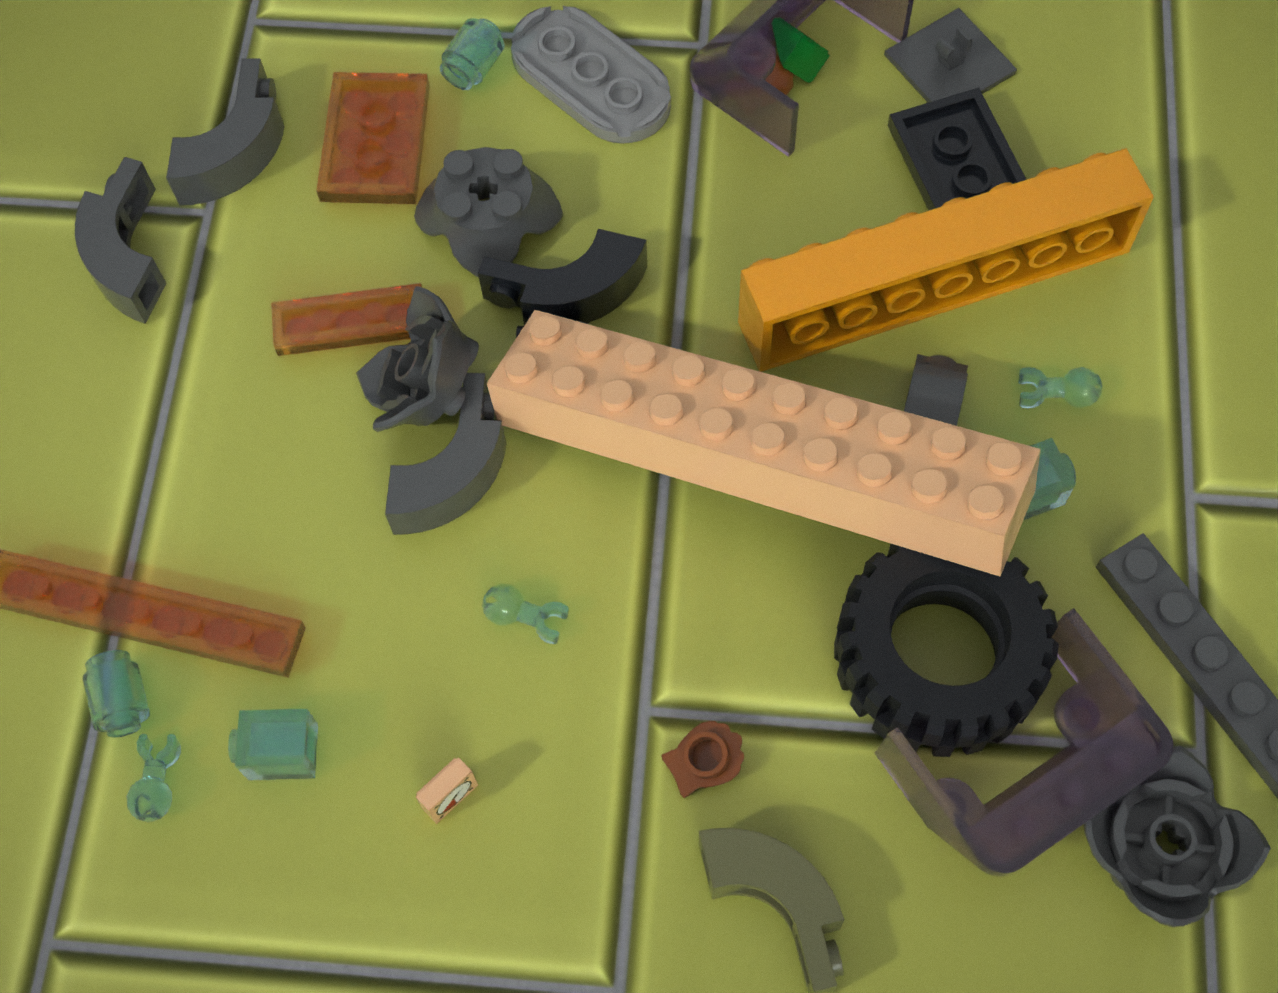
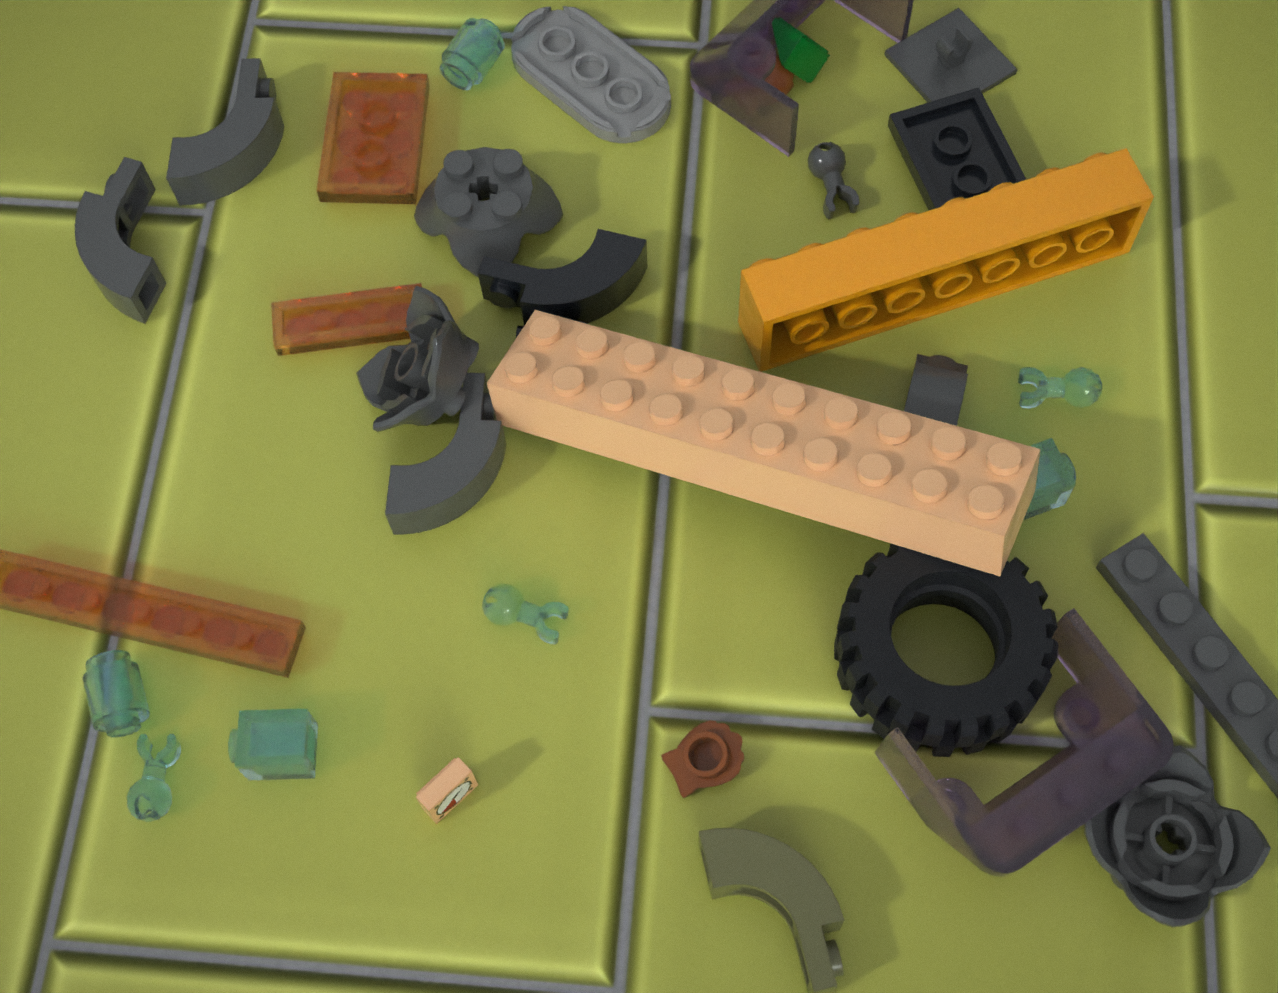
(828, 167): none -> dark grey arm

